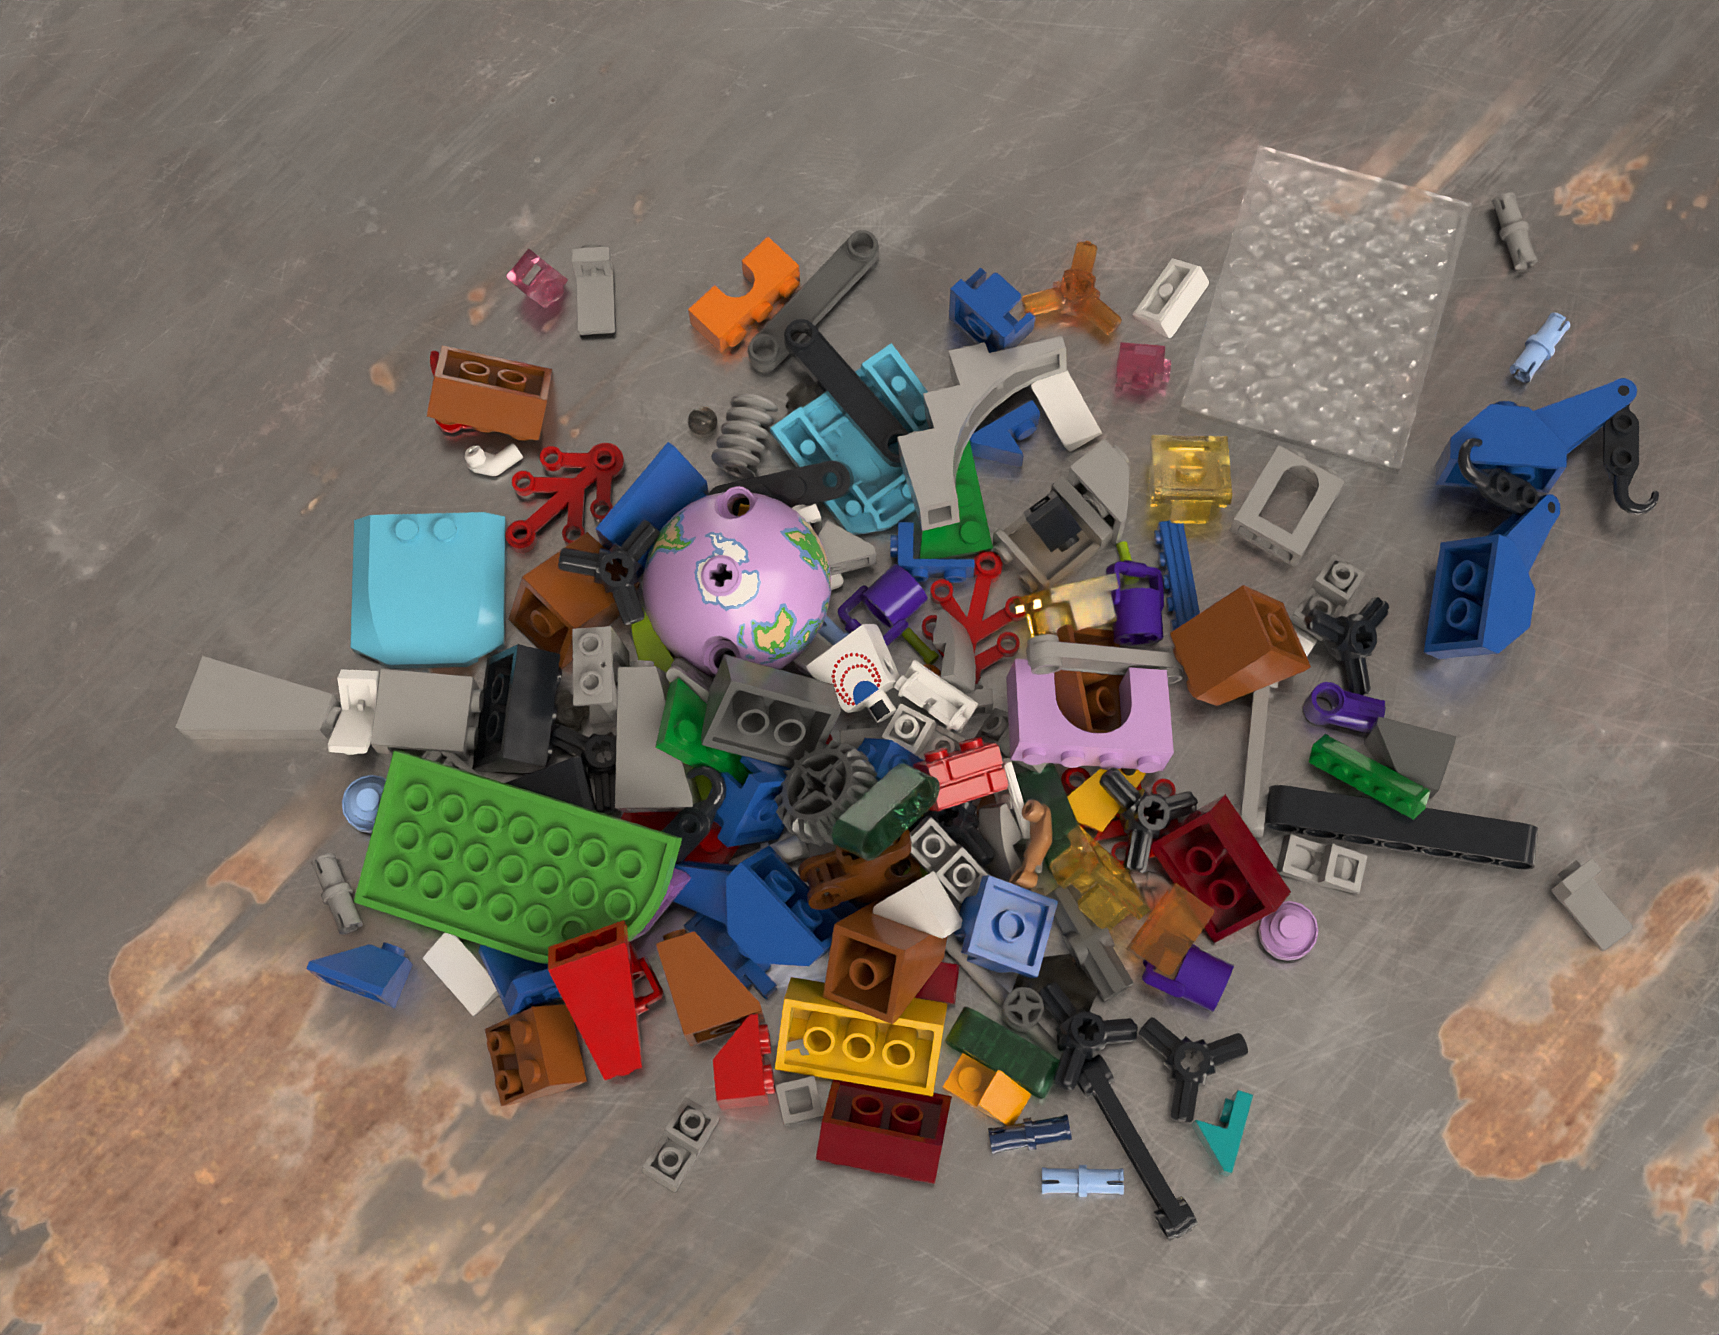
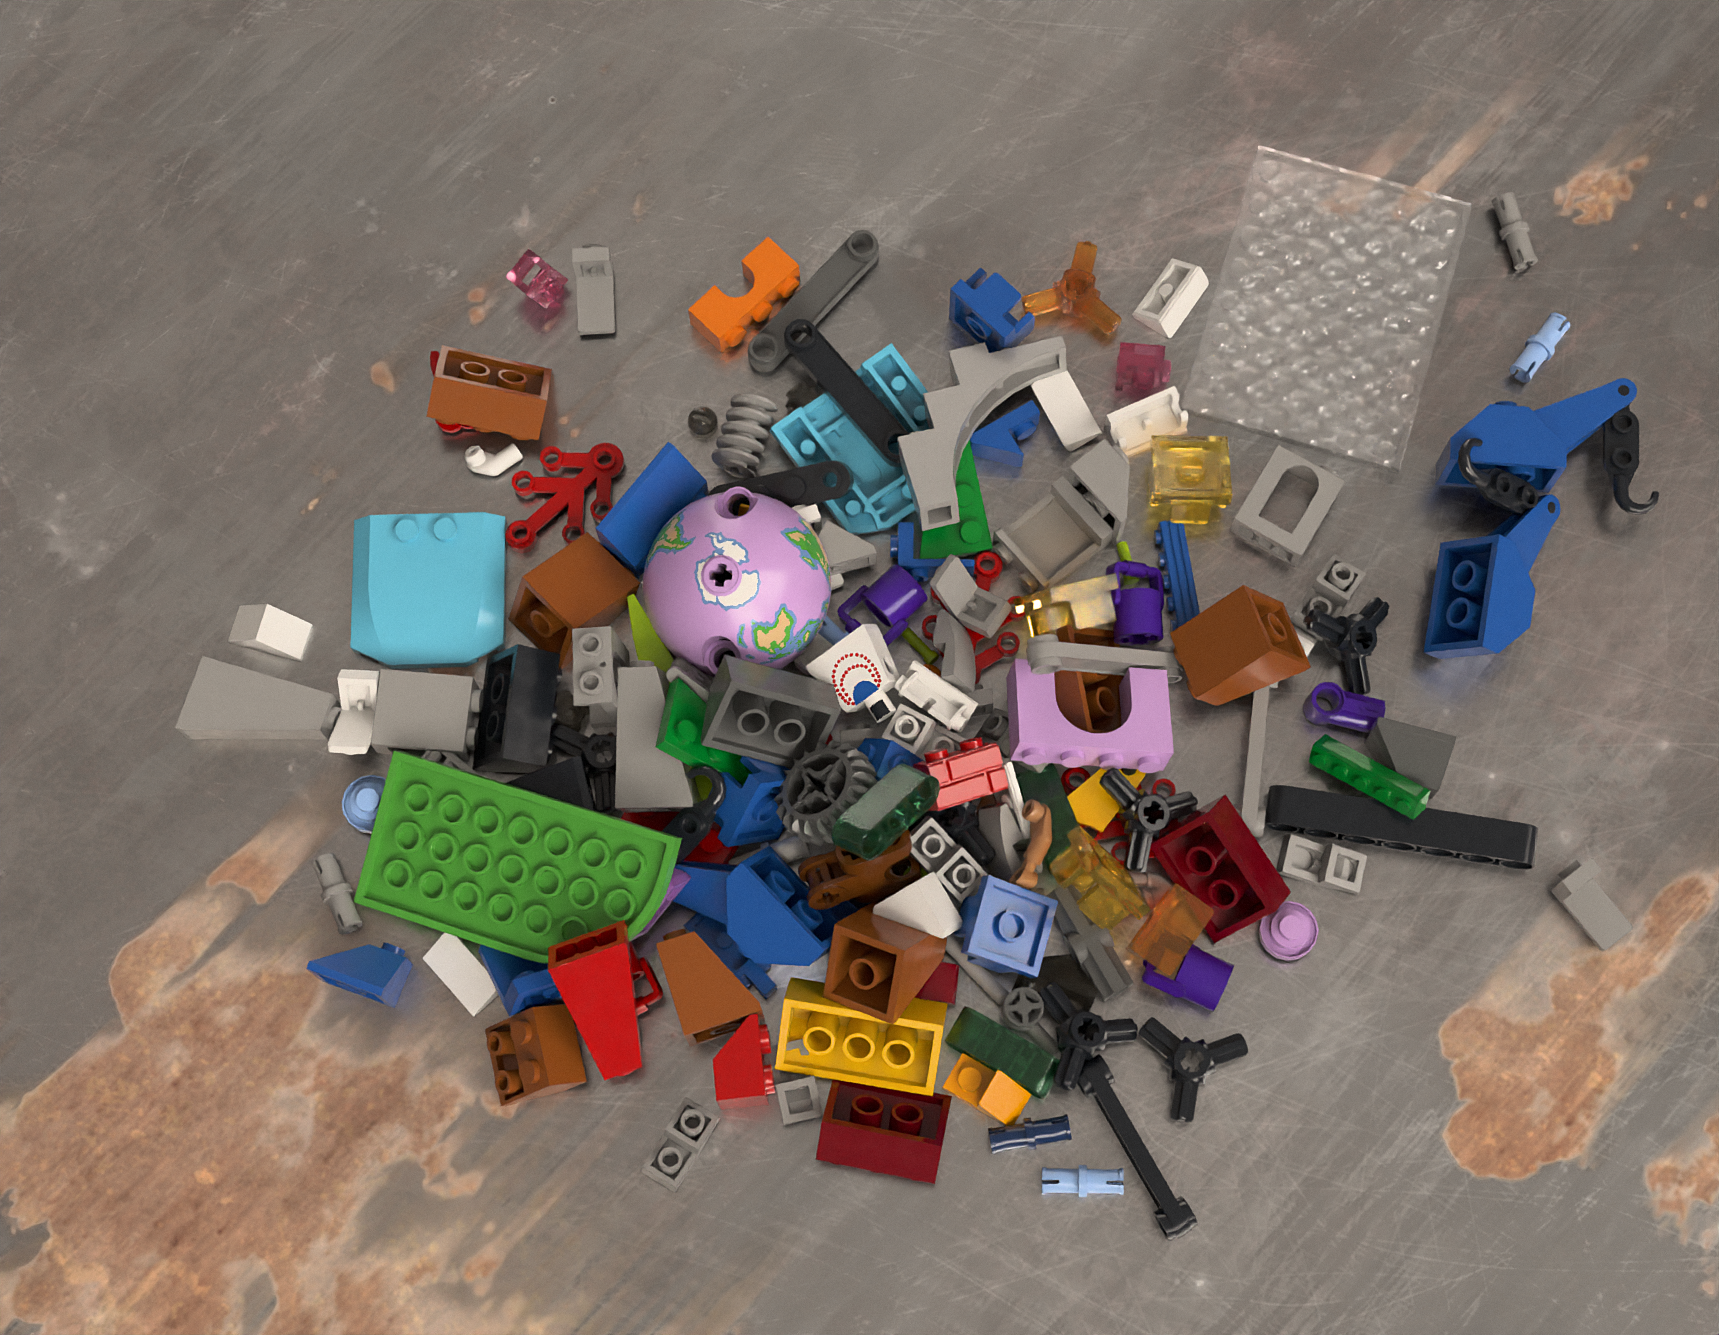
(270, 631): none -> white slope
(623, 588): black bush -> none
(966, 601): none -> light grey bracket
(1053, 522): black slope -> none
(1155, 415): none -> white hinge
(1224, 1143): teal slope -> none

